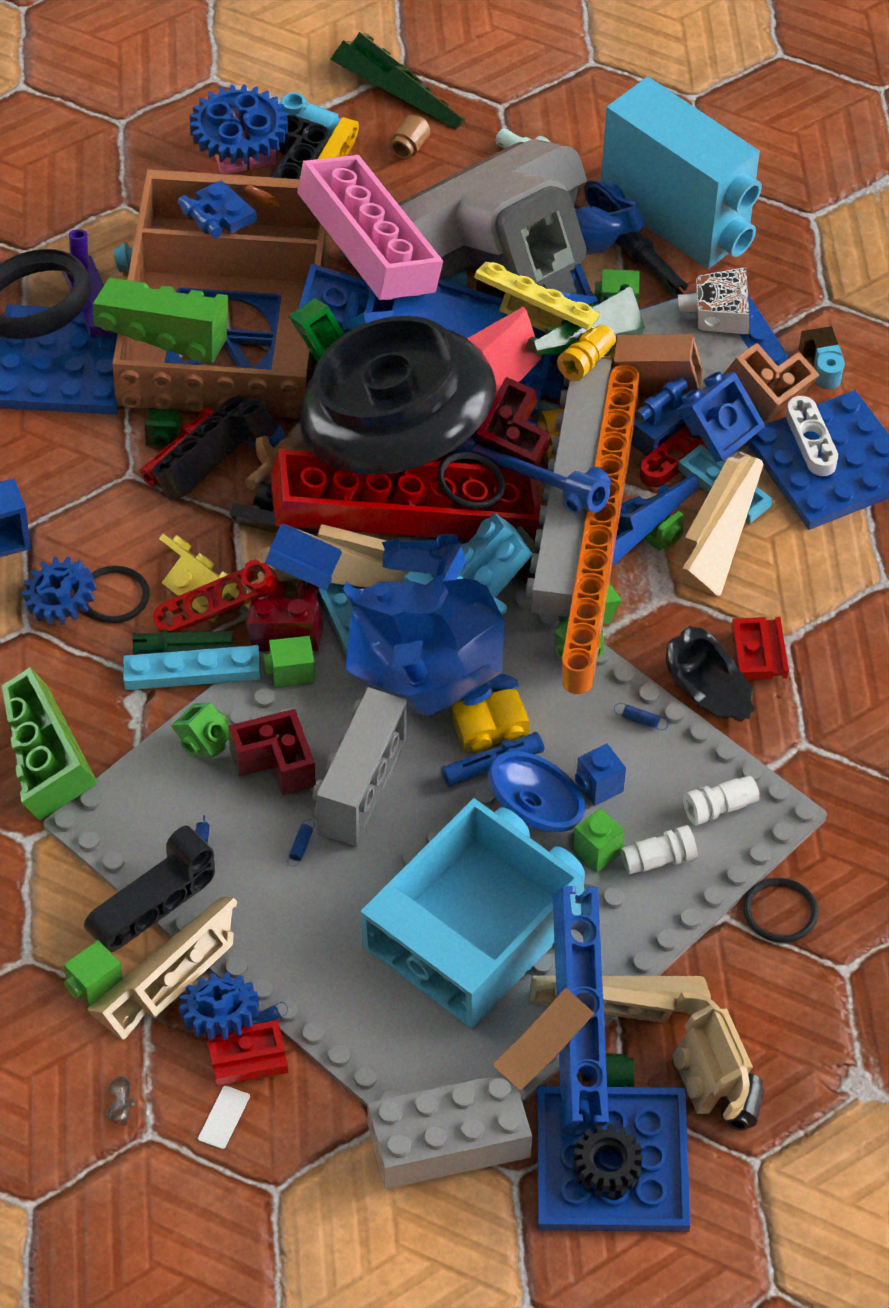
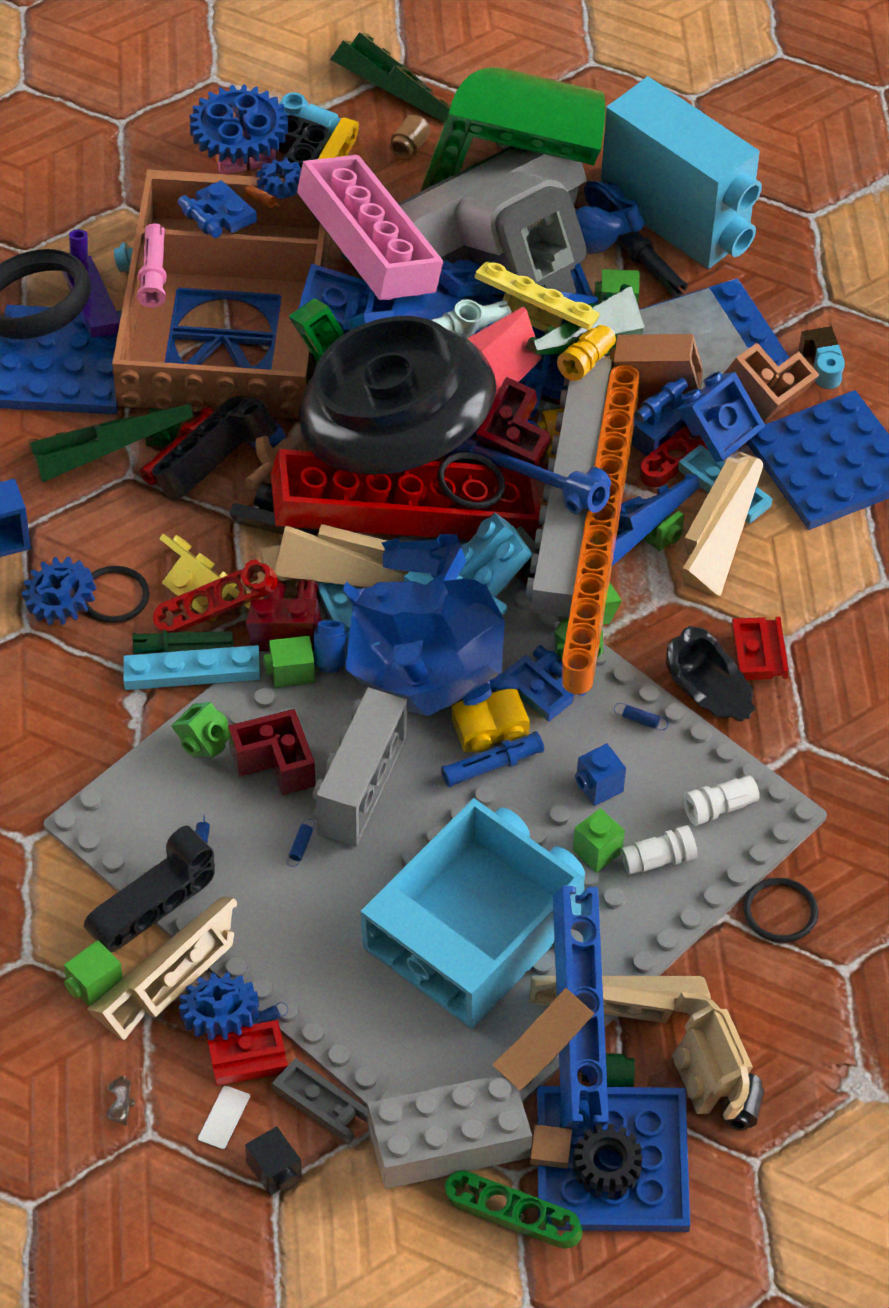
(46, 752): bright green wedge -> none
(75, 448): none -> dark green wedge
(152, 274): none -> bright pink pin
(164, 318): bright green wedge -> none
(273, 184): none -> blue gear
(273, 1161): none -> black brick
(303, 556): blue panel -> none
(319, 1099): none -> dark grey hinge
(330, 646): none -> blue brick
(461, 282): none -> blue plate
(472, 317): none -> light aqua pin
(510, 1214): none -> green beam
(519, 113): none -> green panel
(536, 791): blue dish -> none
(537, 686): none -> blue plate
(551, 1146): none -> medium nougat tile
(719, 302): white torso -> none
(808, 447): white beam -> none

